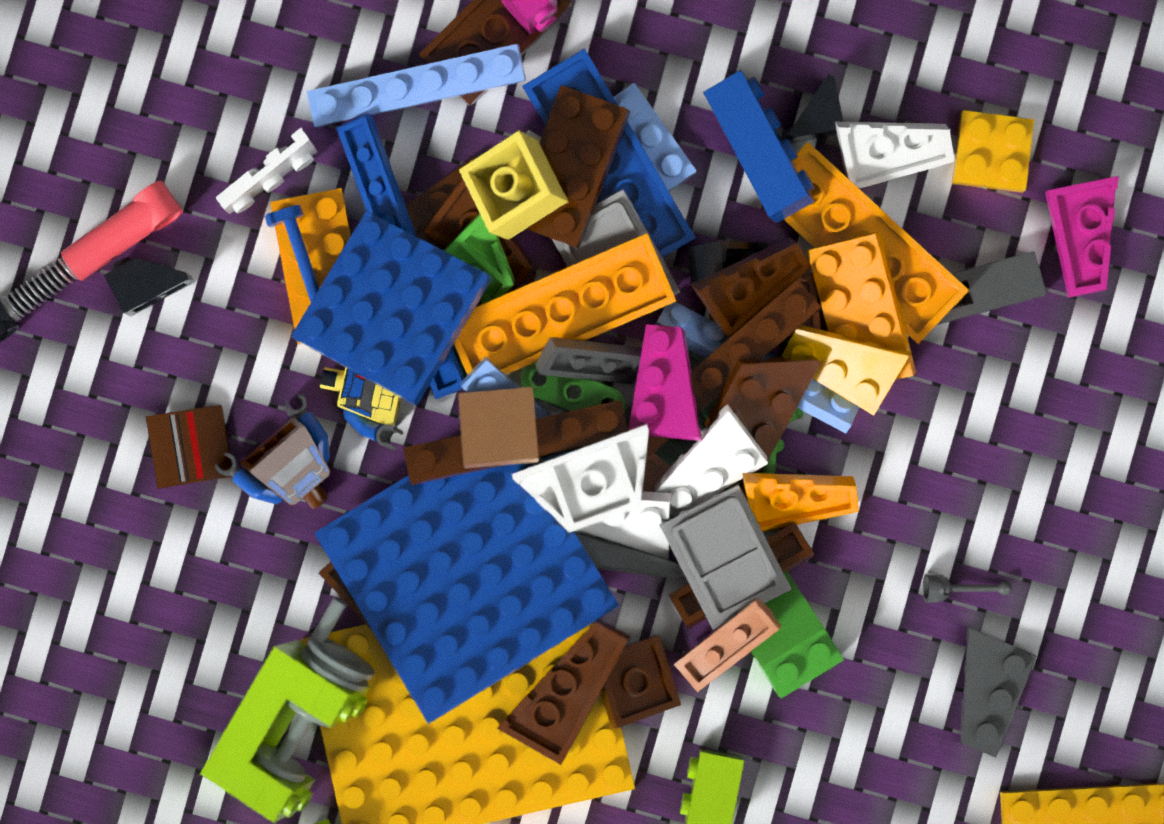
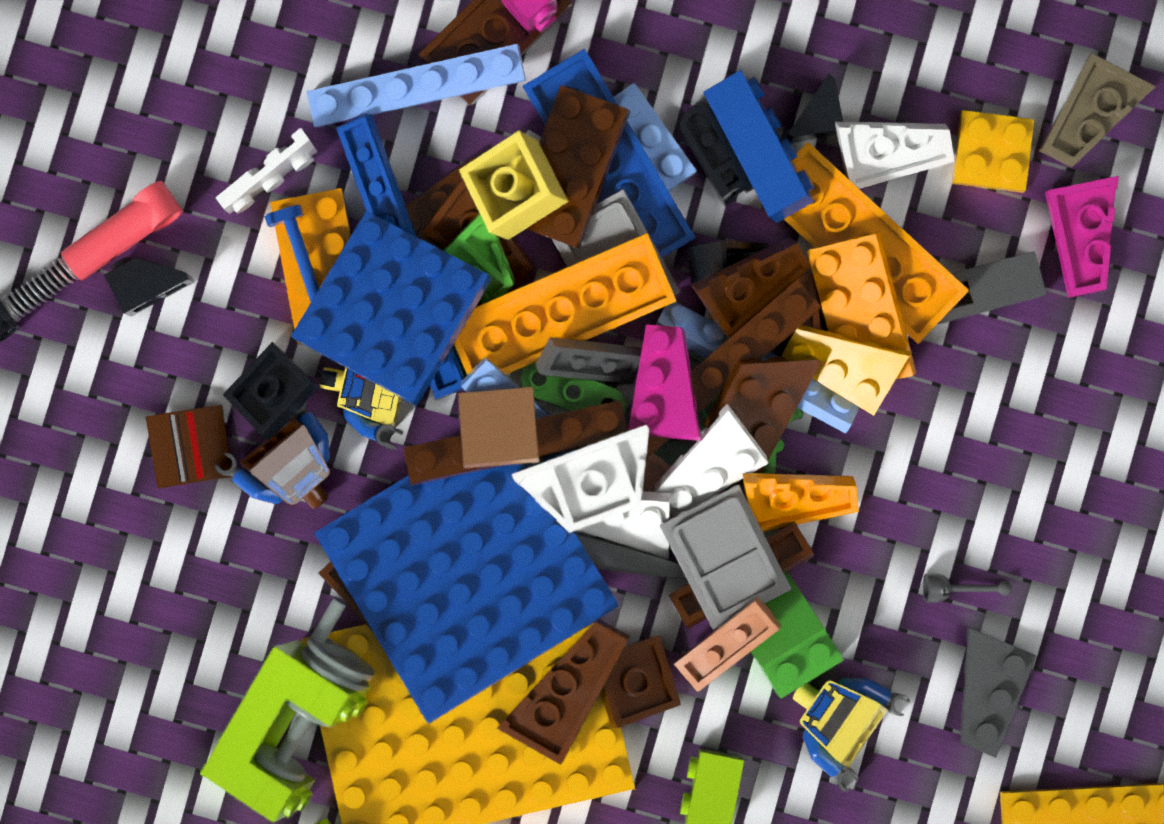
(270, 391): none -> black plate
(713, 152): none -> black plate
(842, 720): none -> torso
(1092, 108): none -> dark tan wing

